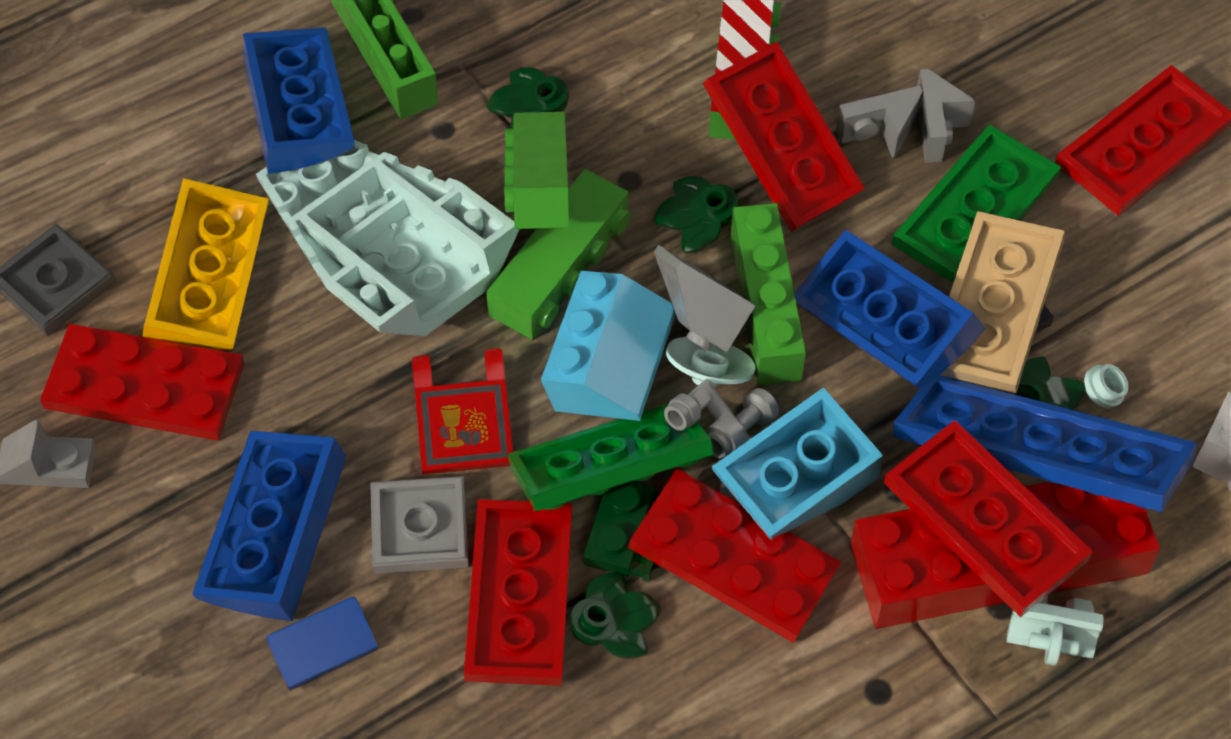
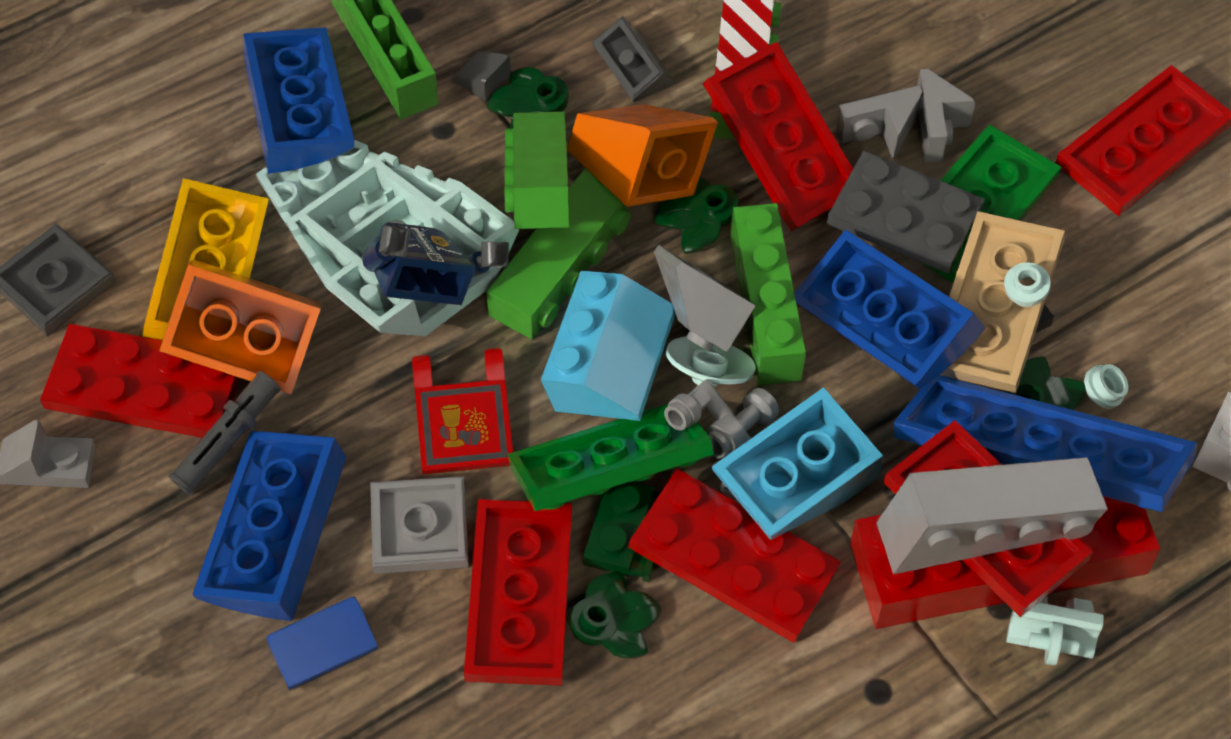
(225, 432): none -> dark grey pin
(240, 325): none -> orange slope
(426, 264): none -> dark blue torso
(484, 73): none -> dark grey slope
(632, 60): none -> dark grey slope
(643, 151): none -> orange slope
(905, 211): none -> dark grey plate
(988, 511): none -> light grey wedge
(1027, 295): none -> light aqua plate

